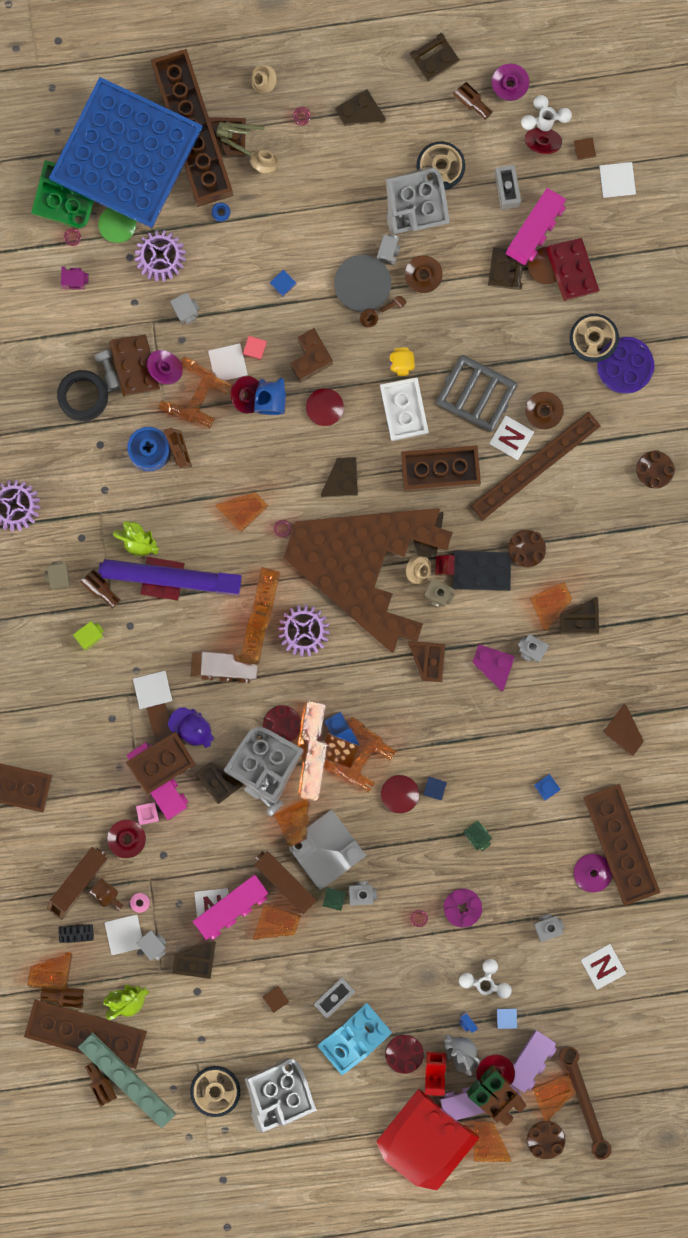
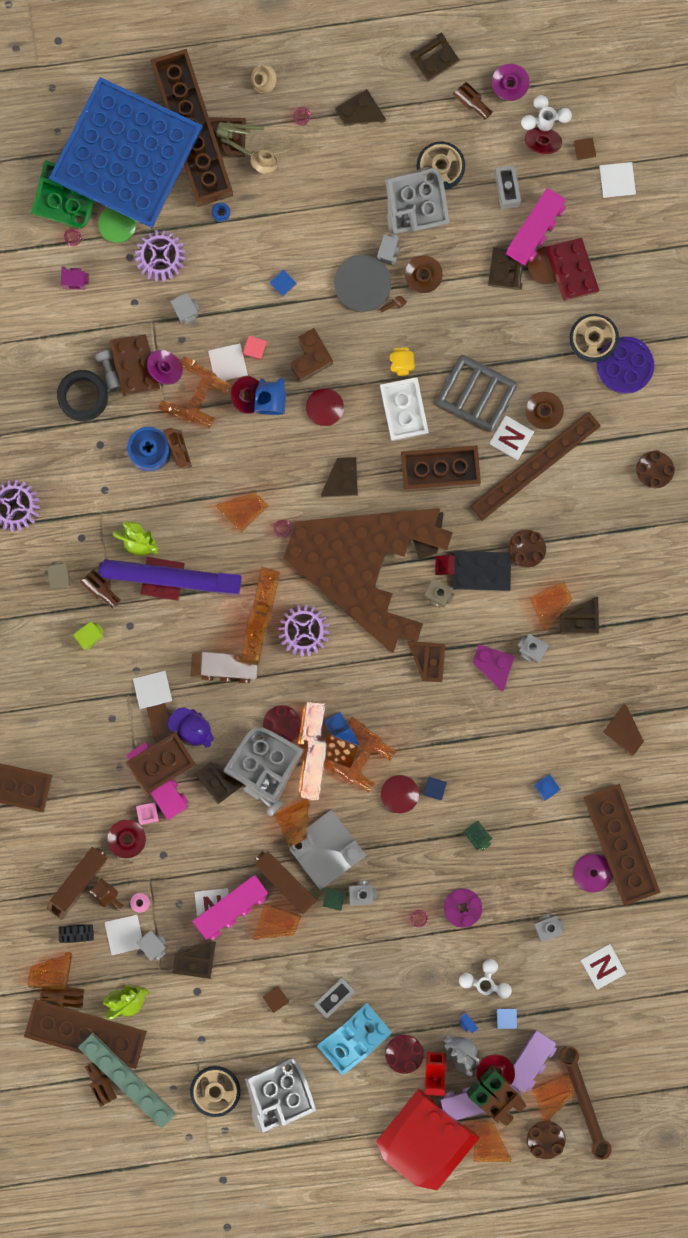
(371, 321): reddish brown plate -> none
(418, 570): tan plate -> none

